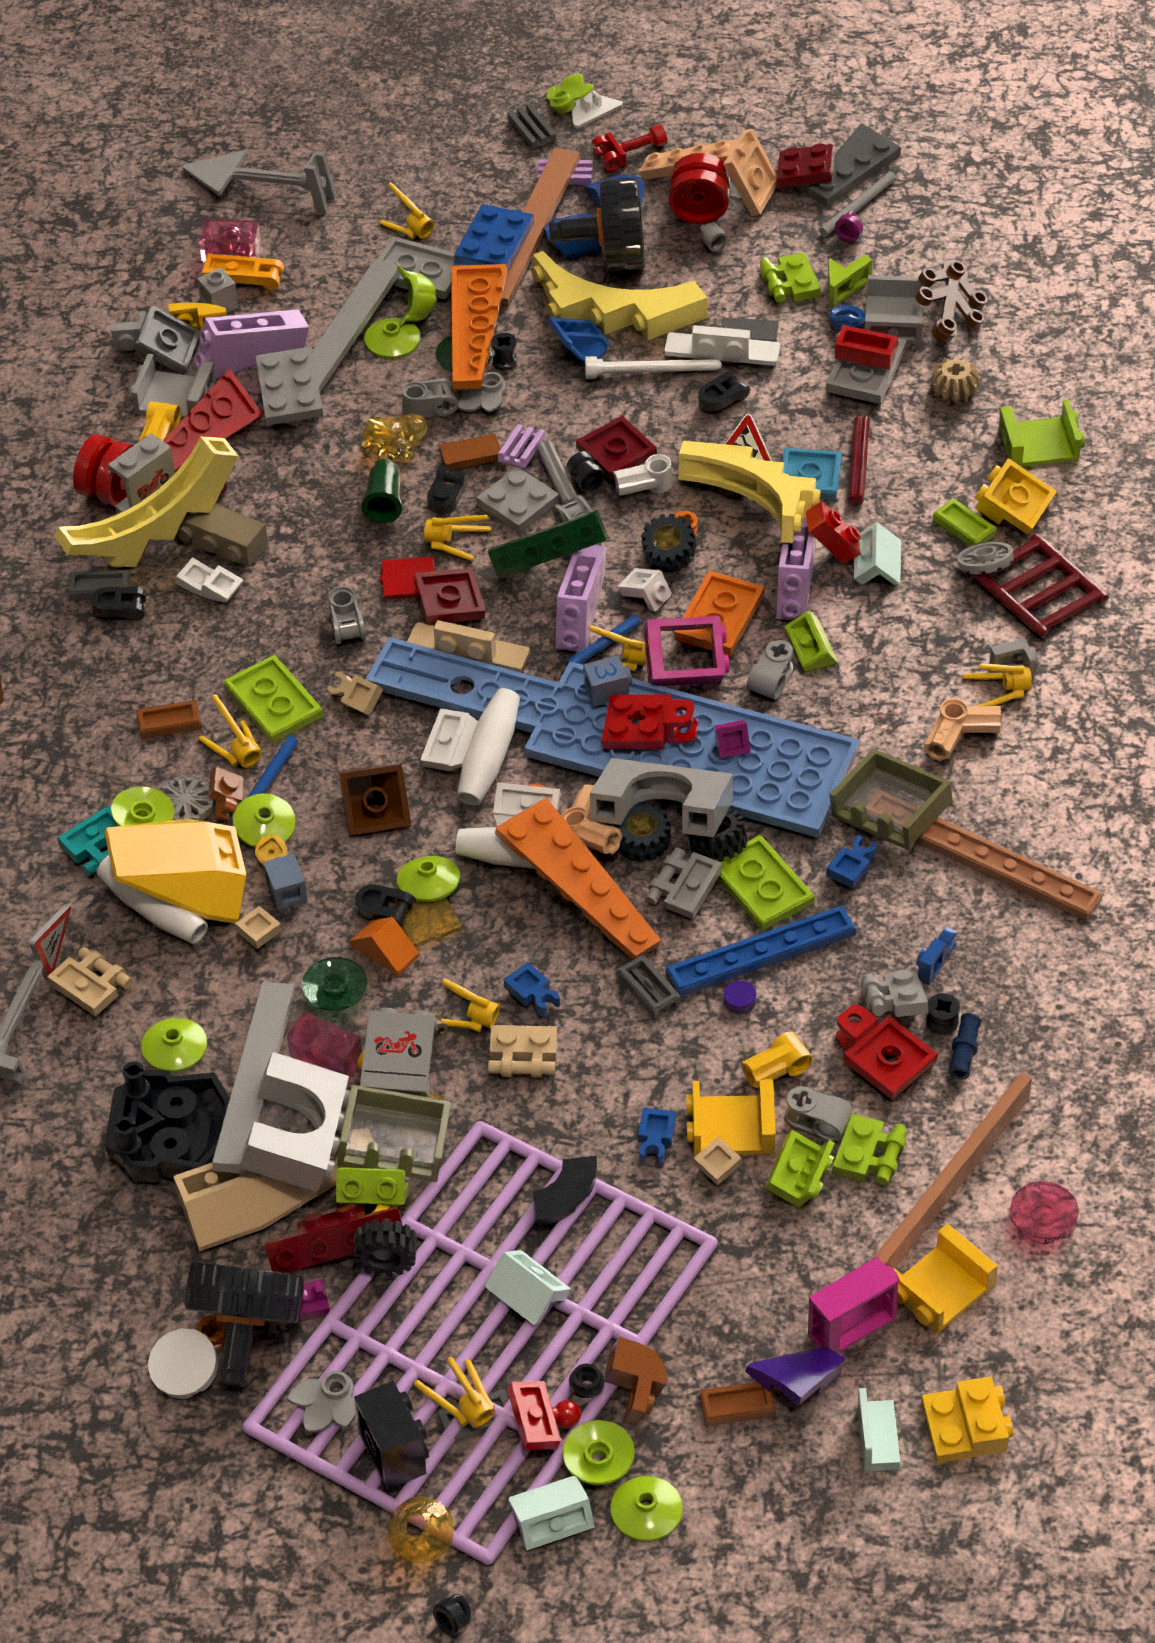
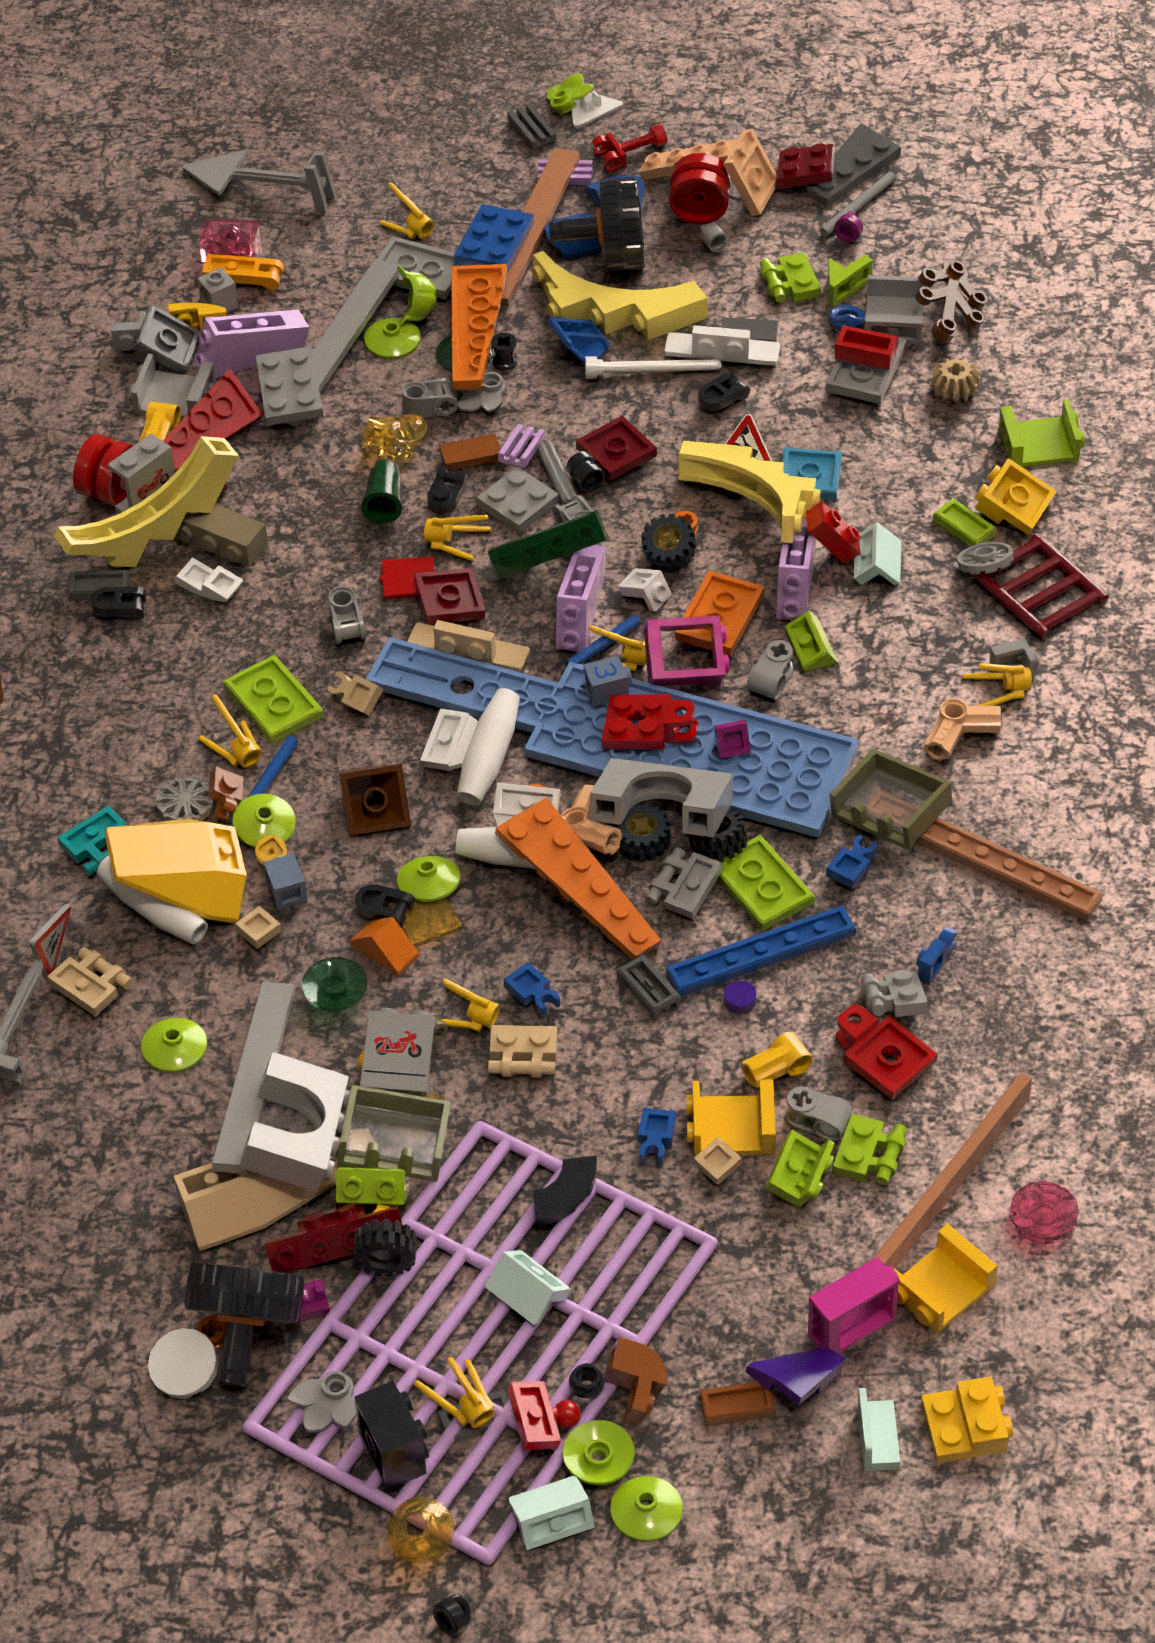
(141, 806): lime dish -> none
(147, 1123): black brick -> none
(168, 719): dark orange tile -> none
(324, 1044): clear pink brick -> none
(653, 475): white piece -> none
(858, 460): dark red axle -> none
(937, 1018): black wheel -> none
(964, 1046): dark blue pin -> none

